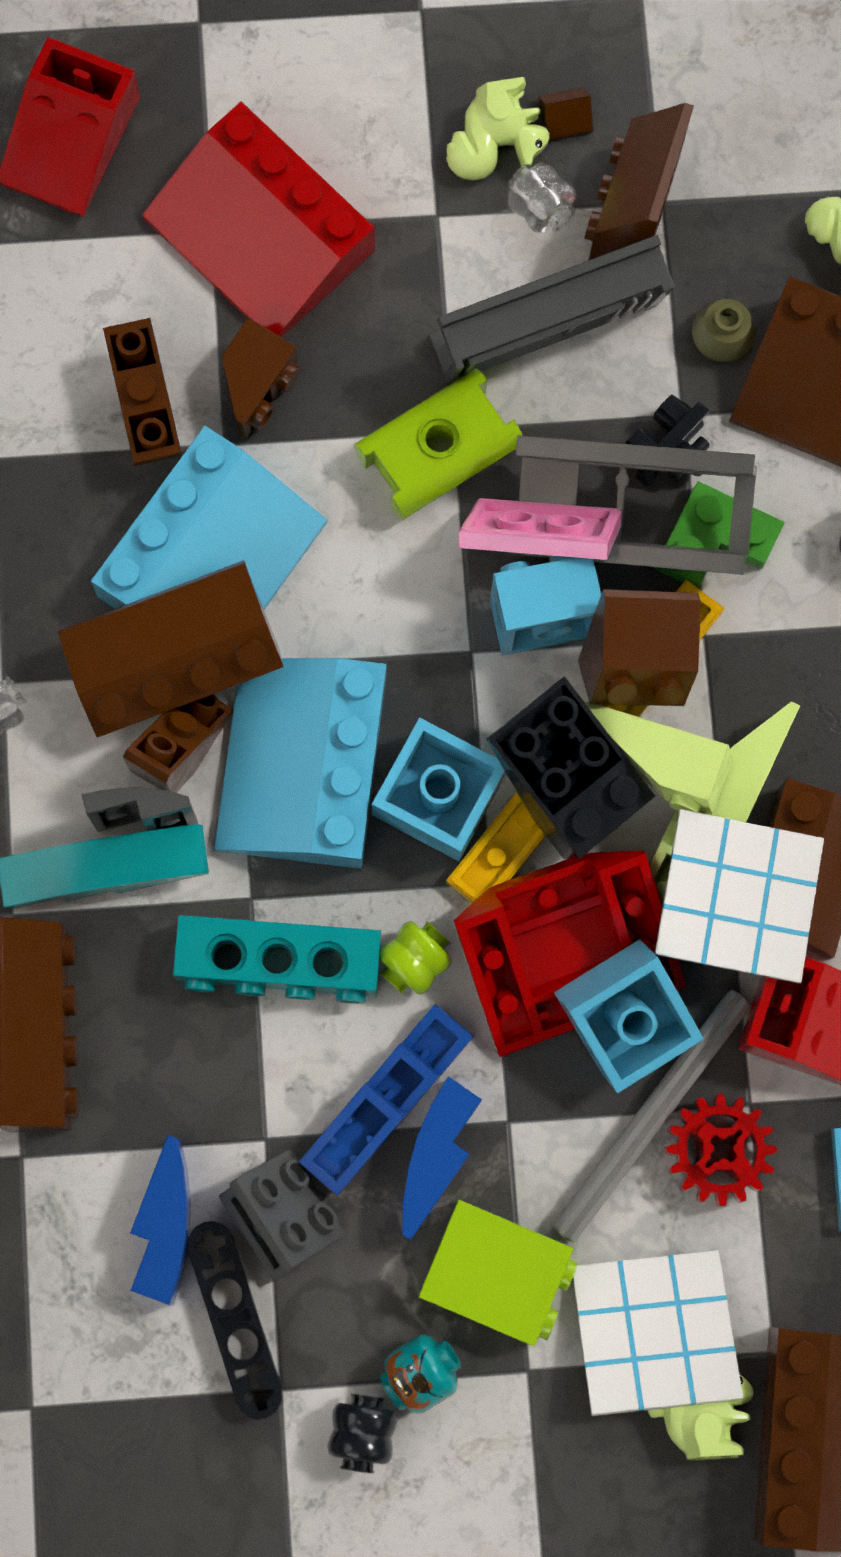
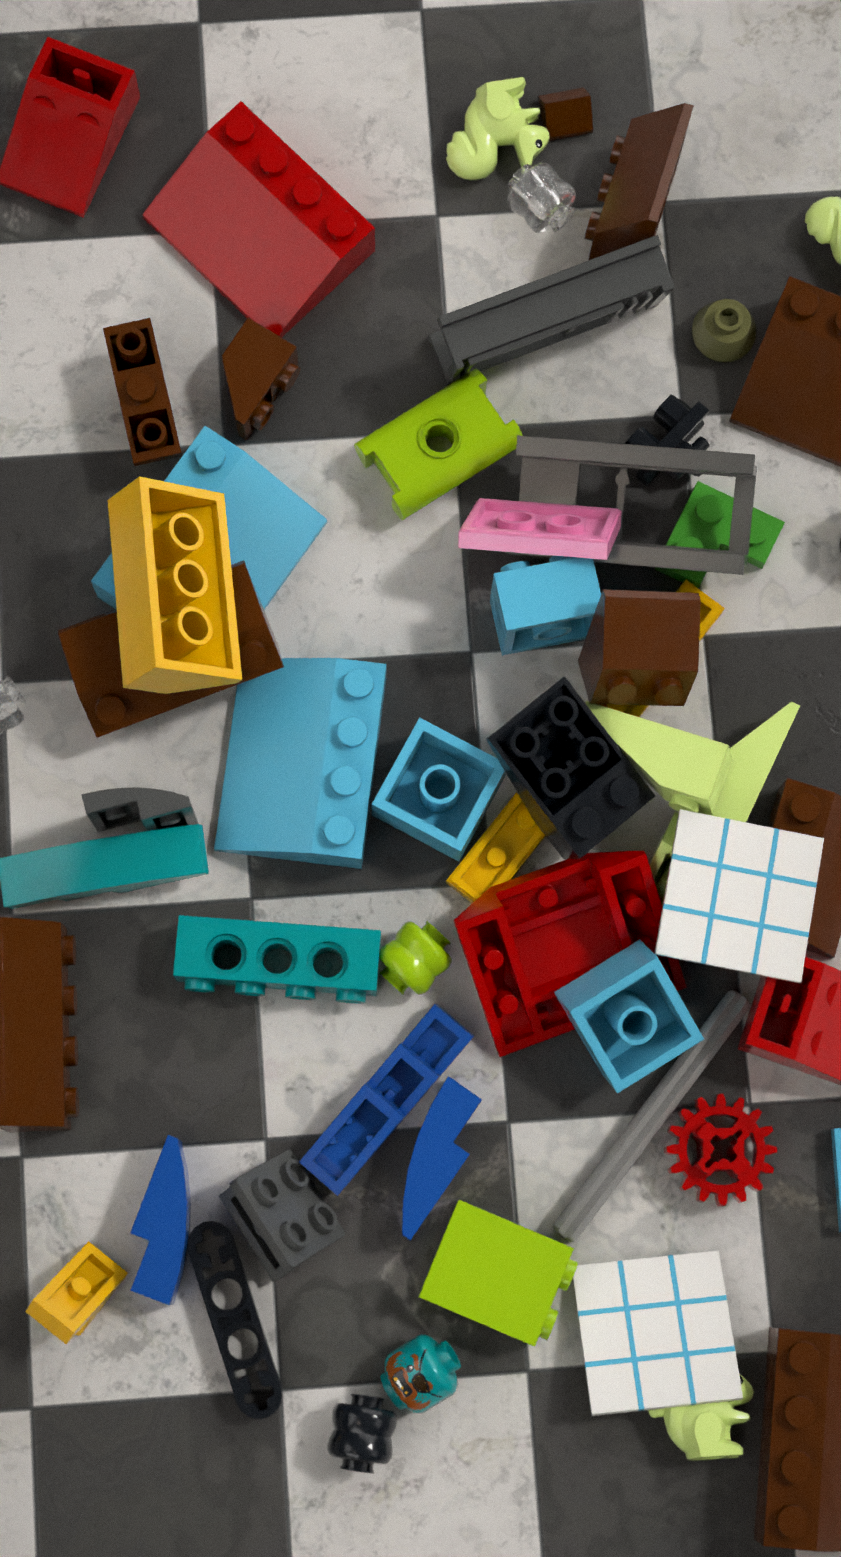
(77, 1293): none -> yellow slope
(173, 587): none -> yellow slope
(177, 743): reddish brown slope -> none

